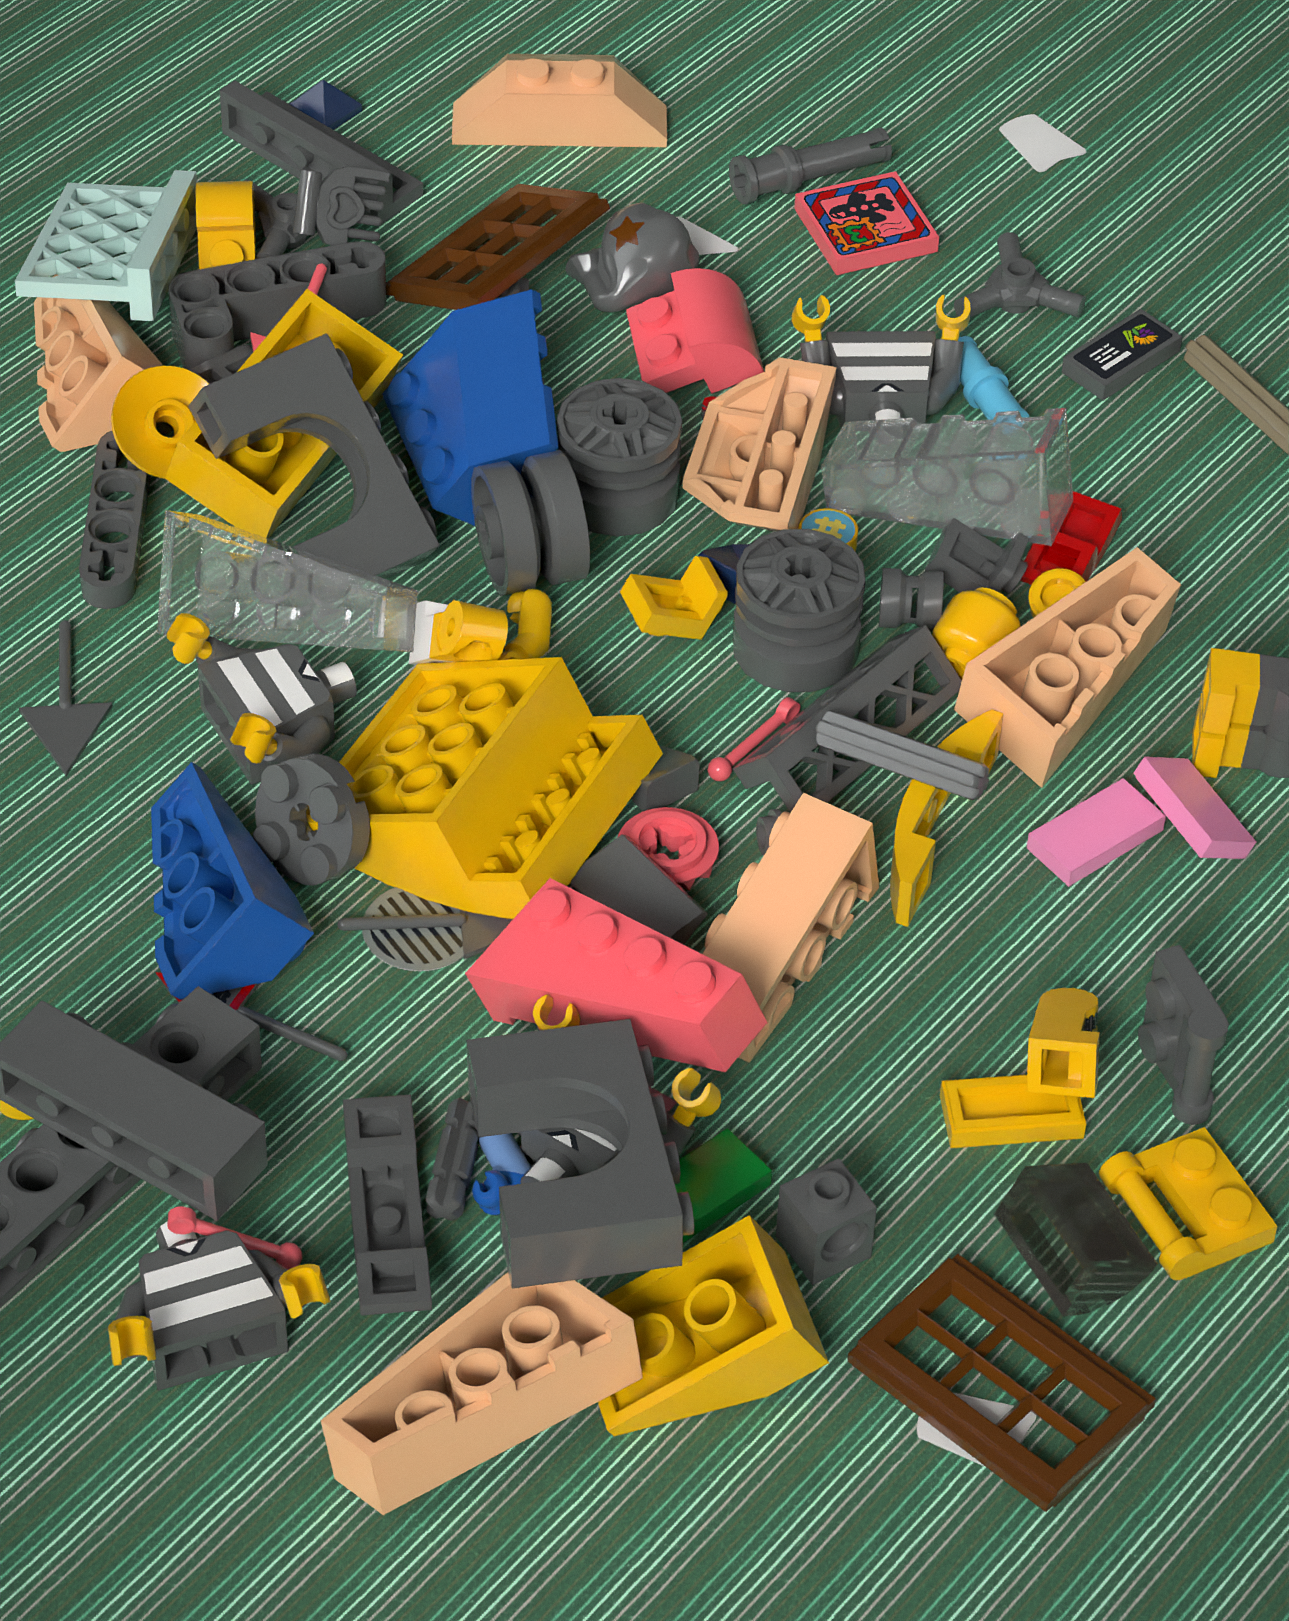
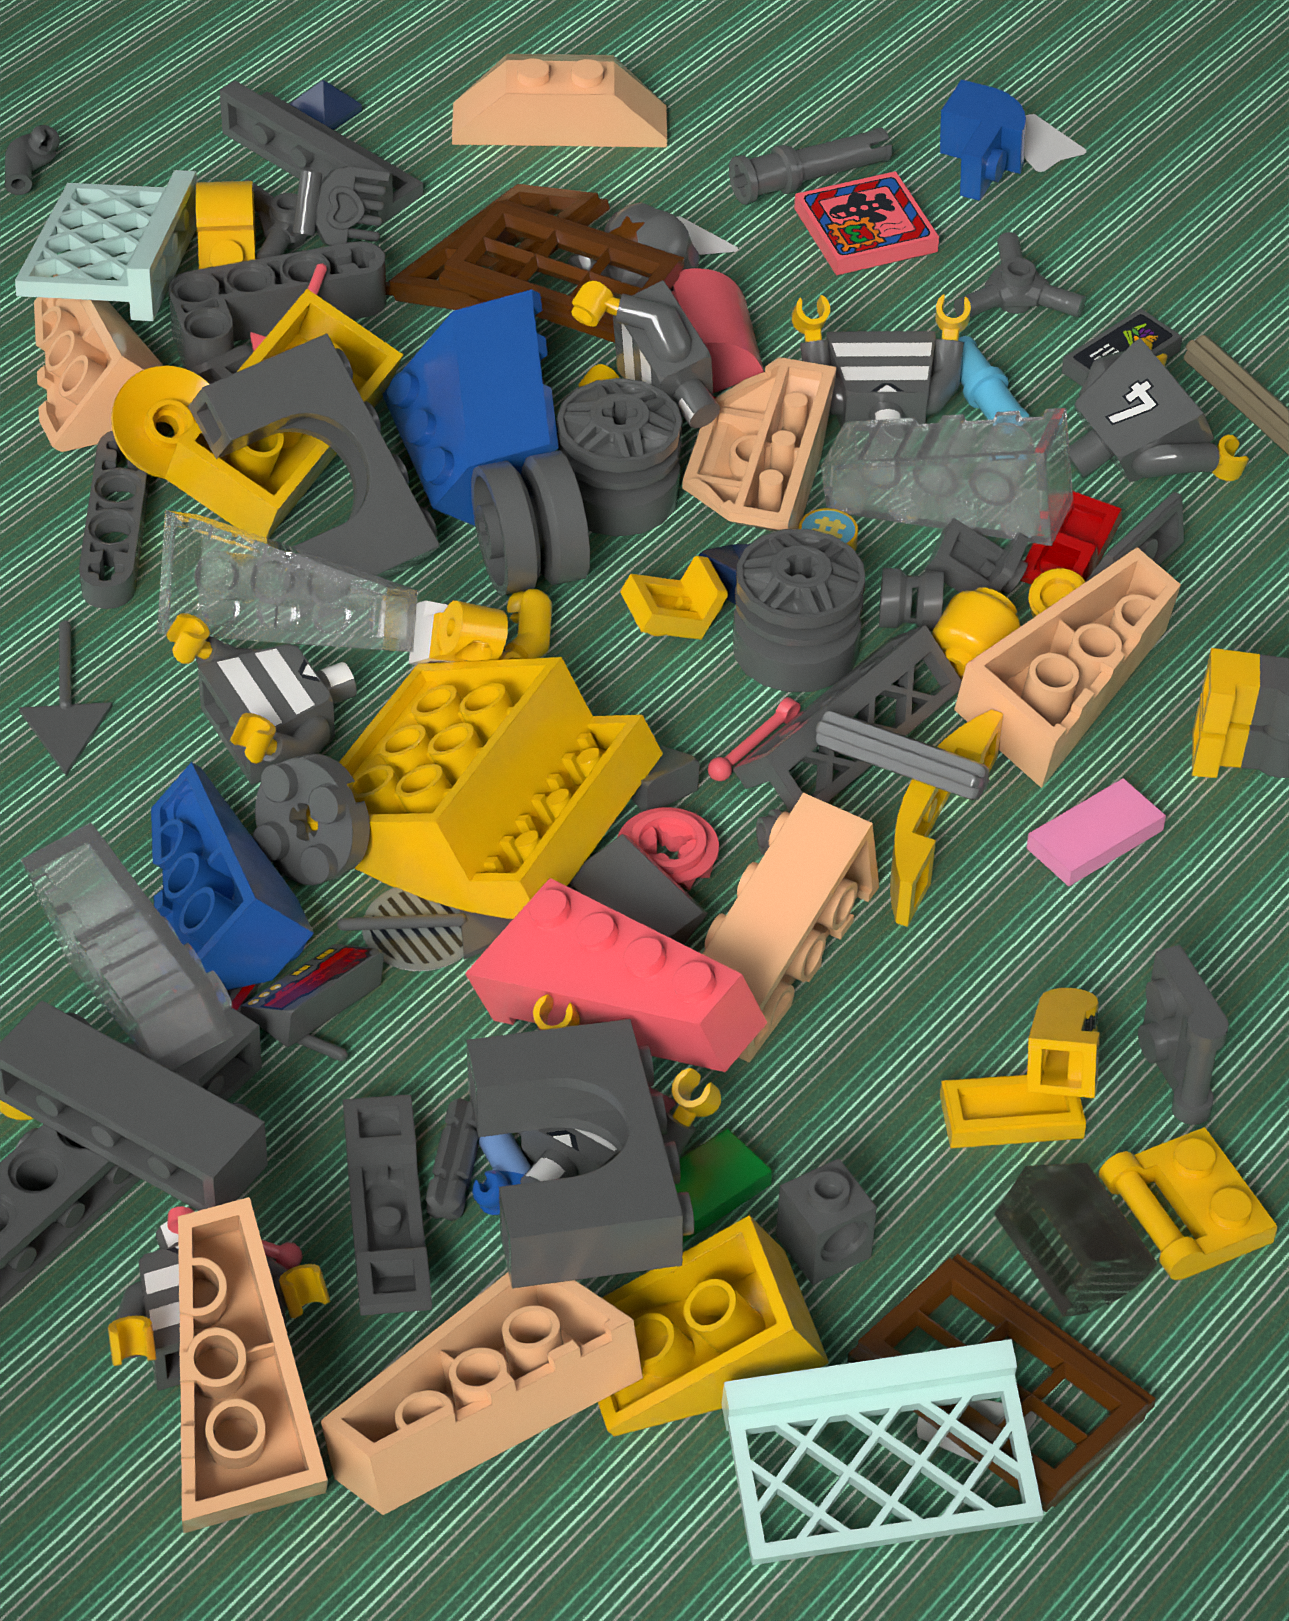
(28, 155): none -> dark grey arm
(128, 950): none -> clear wedge
(241, 1394): none -> light nougat wedge
(316, 992): none -> dark grey slope
(607, 249): none -> reddish brown piece
(653, 346): none -> dark grey torso
(869, 1390): none -> light aqua fence
(985, 132): none -> blue brick
(1146, 422): none -> dark grey torso
(1155, 536): none -> dark grey slope
(1194, 808): bright pink tile -> none

